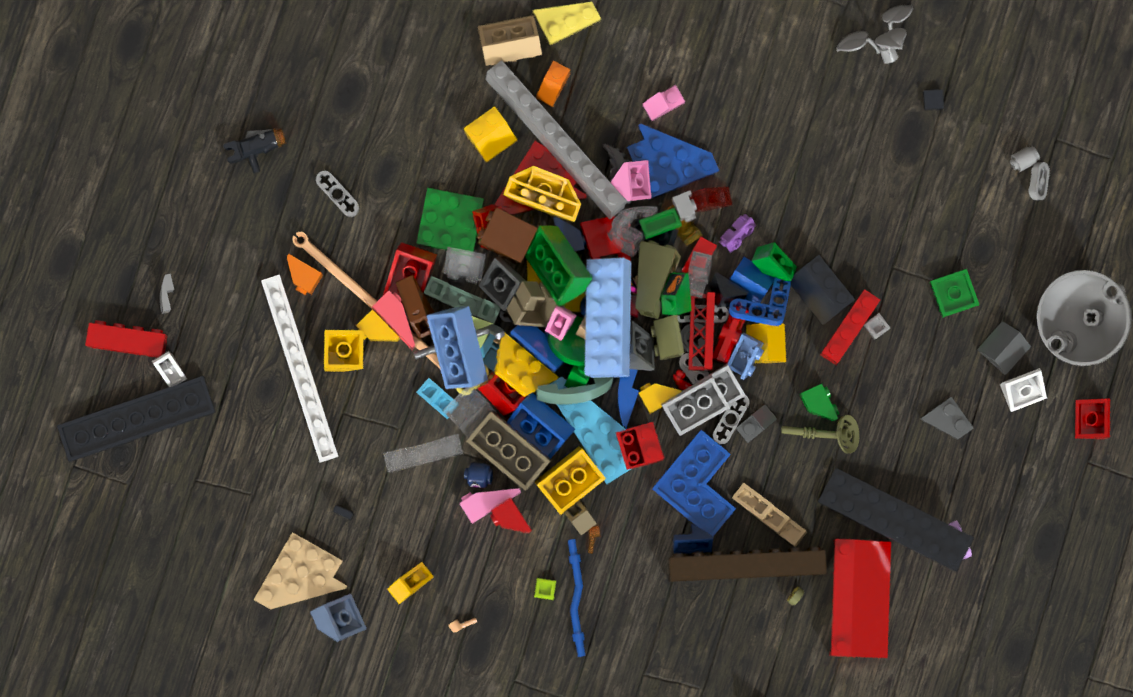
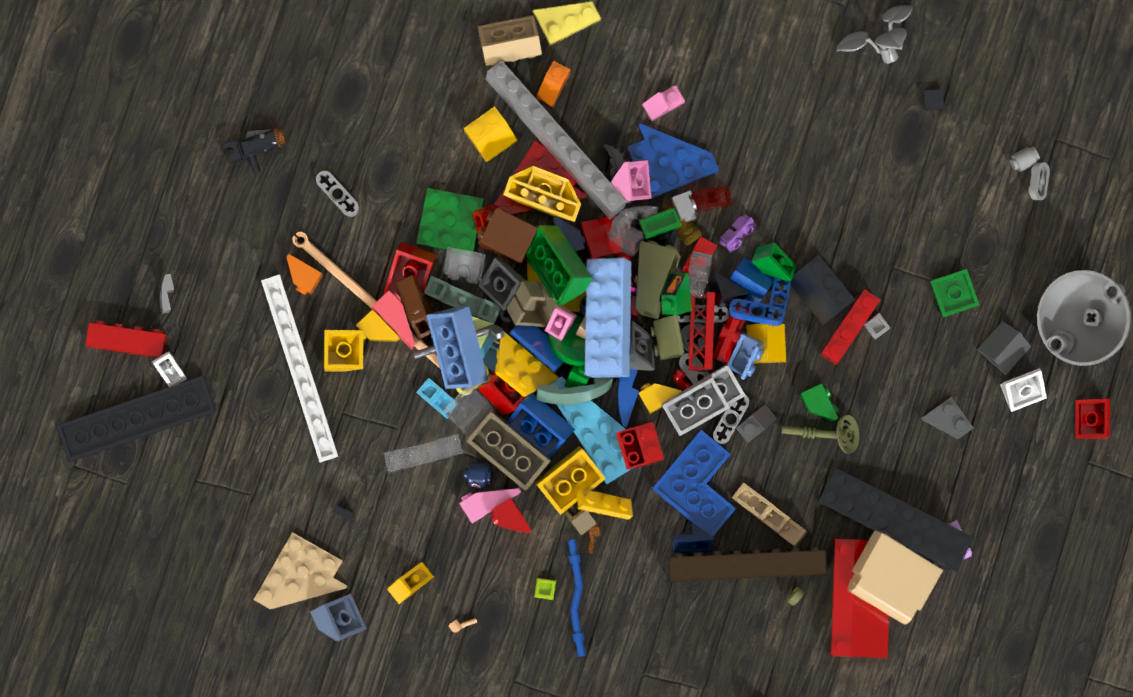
(604, 504): none -> yellow plate
(893, 578): none -> tan piece

